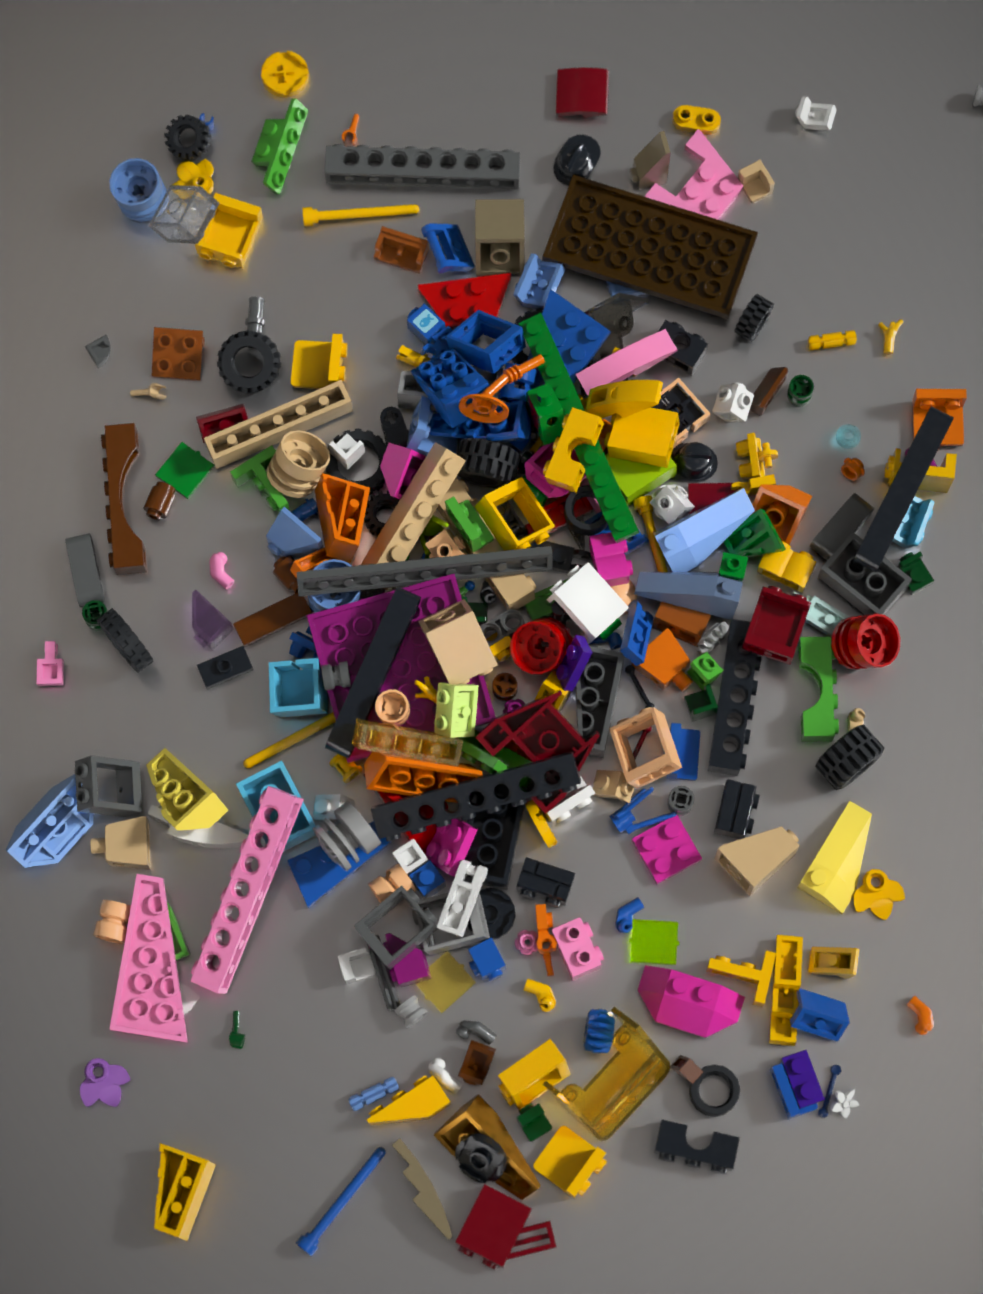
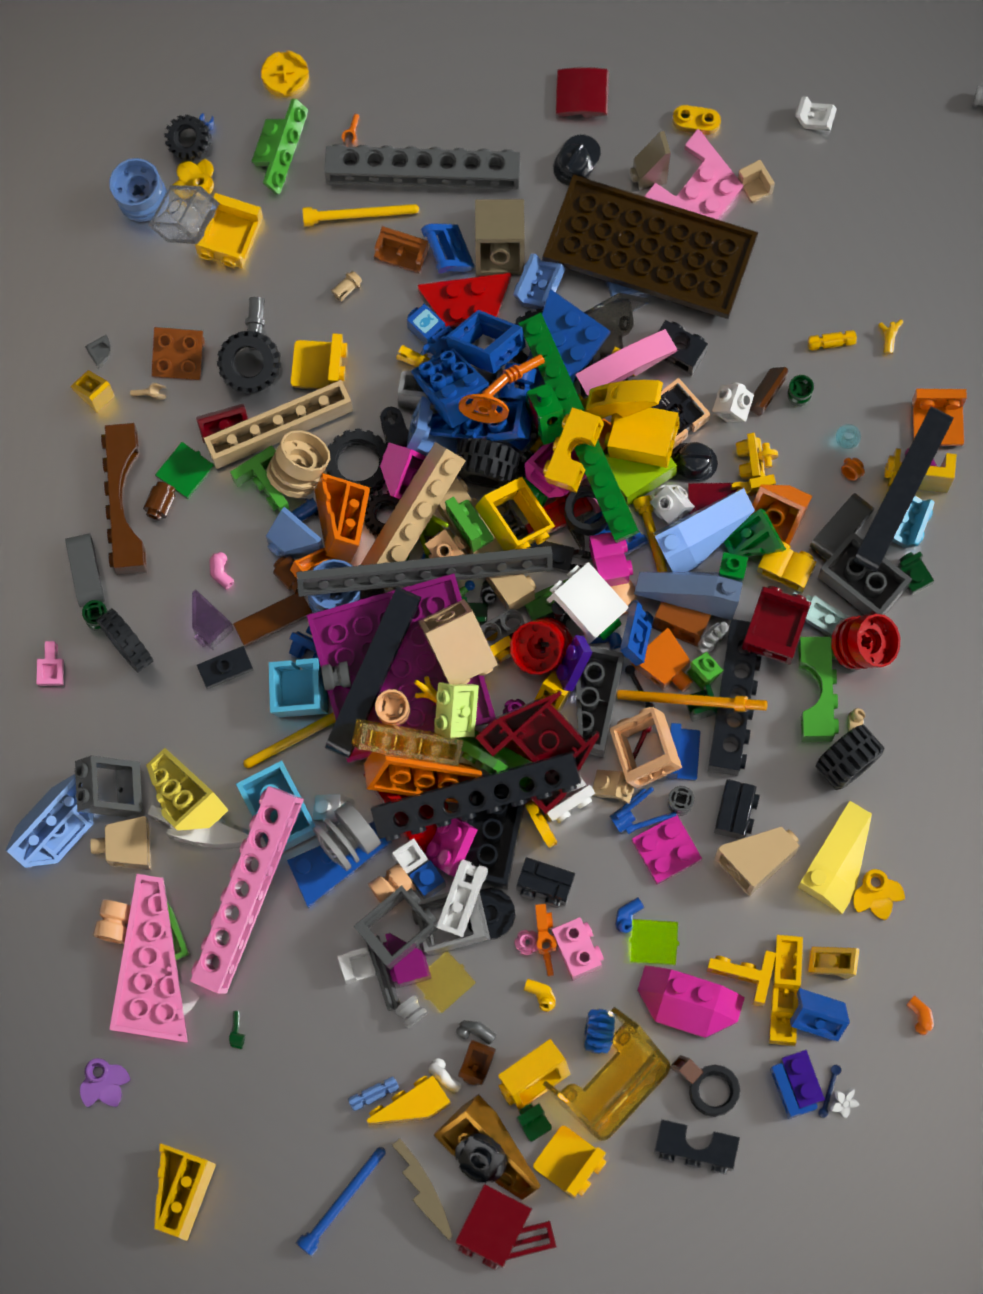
(93, 390): none -> yellow slope
(347, 285): none -> tan pin
(347, 450): white panel -> none
(347, 770): yellow bush -> none
(486, 960): blue brick -> none
(504, 681): reddish brown wheel -> none
(739, 703): none -> light orange bar
(754, 317): black tyre -> none

